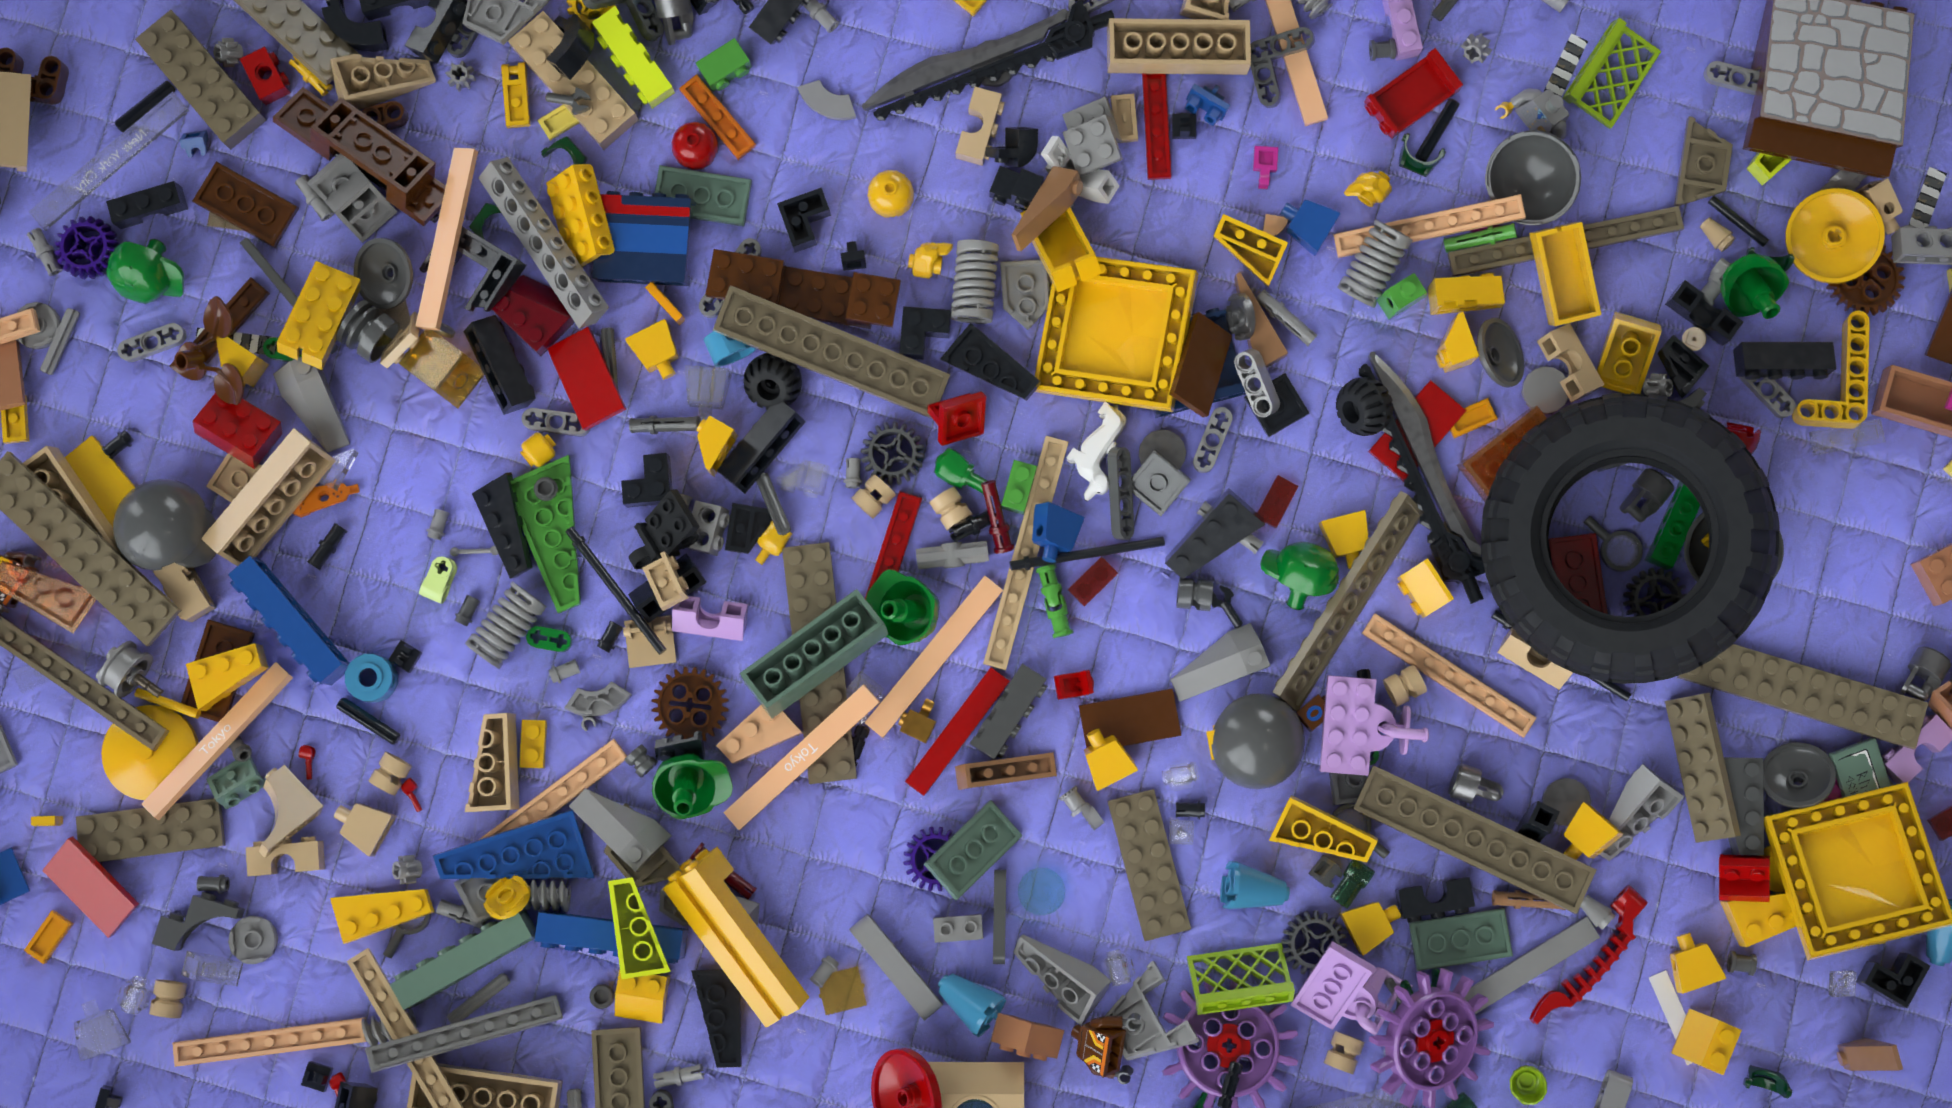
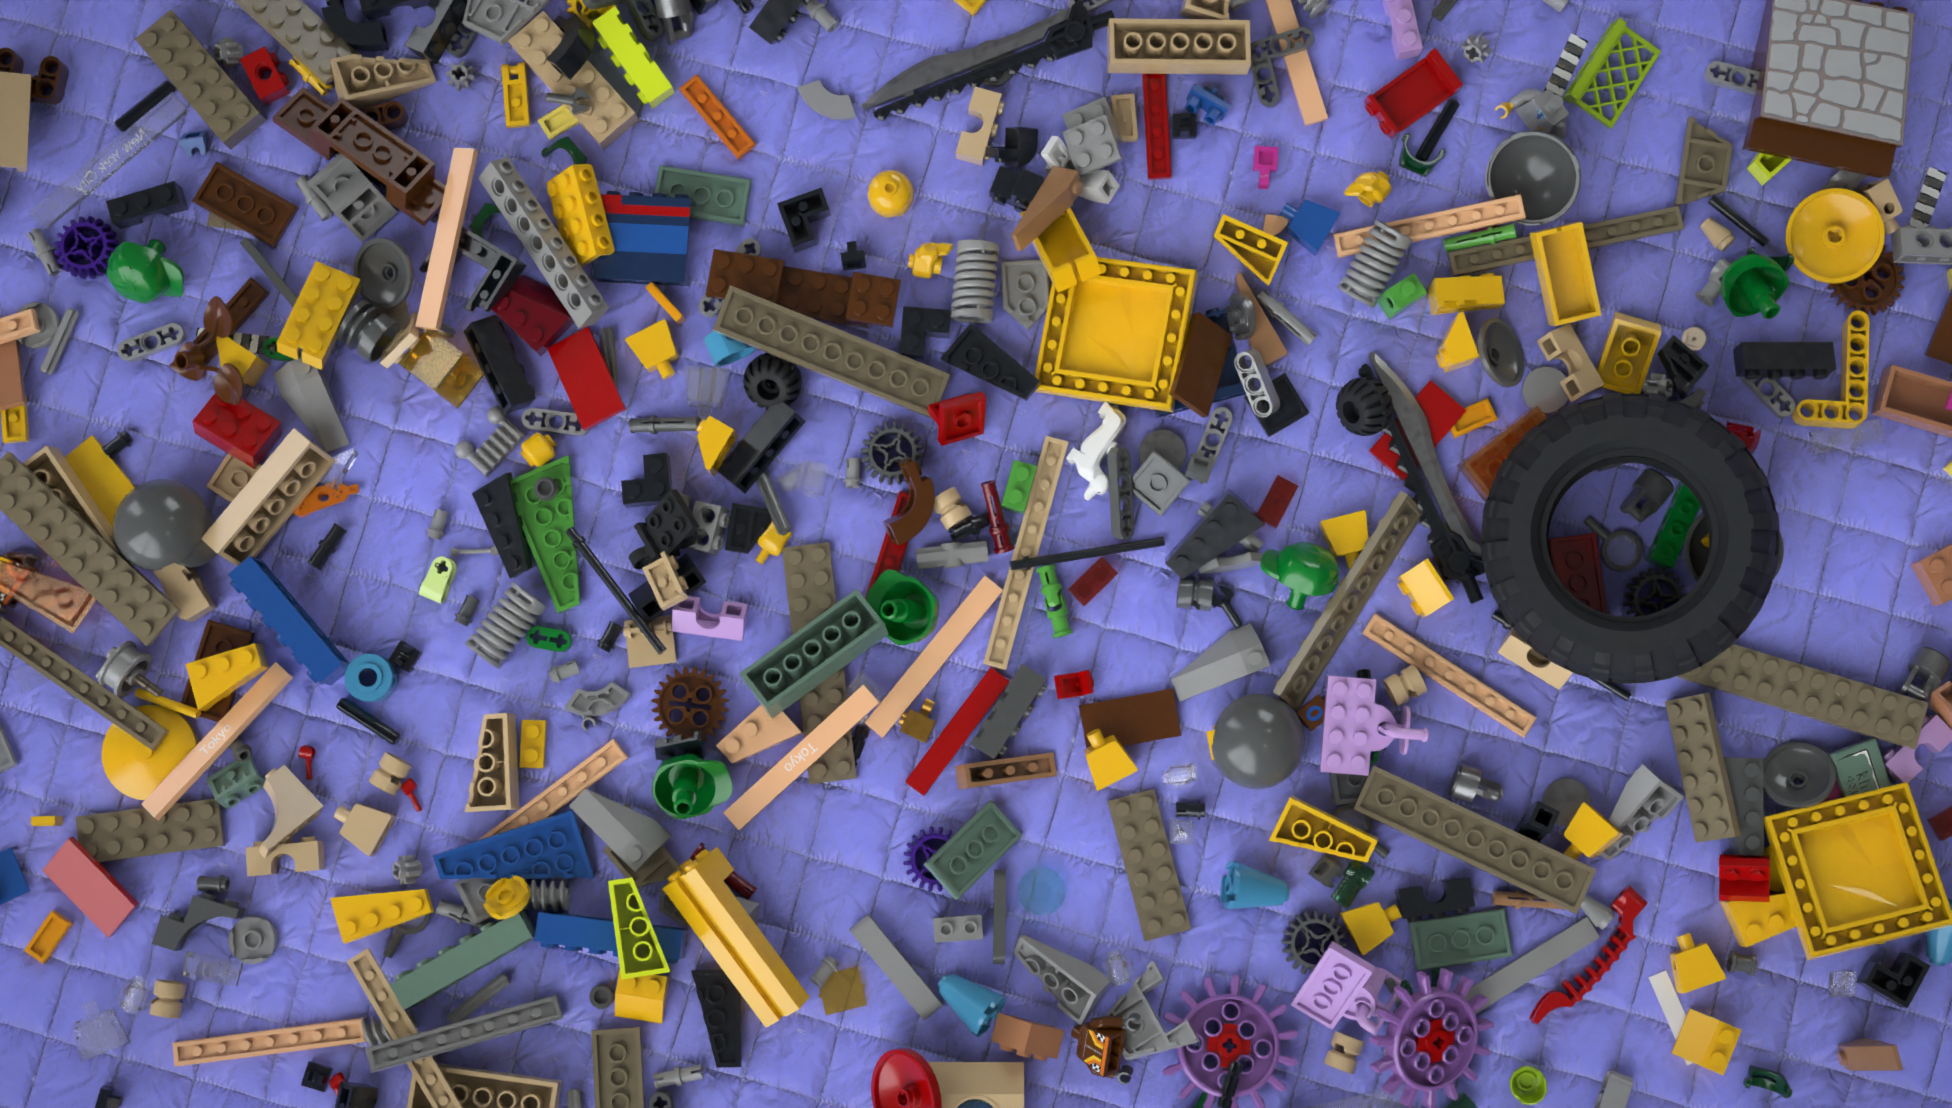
(496, 448): none -> light grey gear
(642, 762): dark grey wheel -> none
(694, 145): red cylinder -> none
(724, 65): bright green brick -> none
(868, 502): tan wheel -> none
(918, 507): none -> reddish brown arch
(957, 471): green piece -> none
(1055, 529): blue torso -> none
(1077, 805): light grey connector -> none
(1199, 468): none -> dark grey tile
(1231, 563): none -> light grey tile
(1240, 997): lime fence -> none
(1382, 49): dark grey bush -> none
(1716, 323): black arch -> none

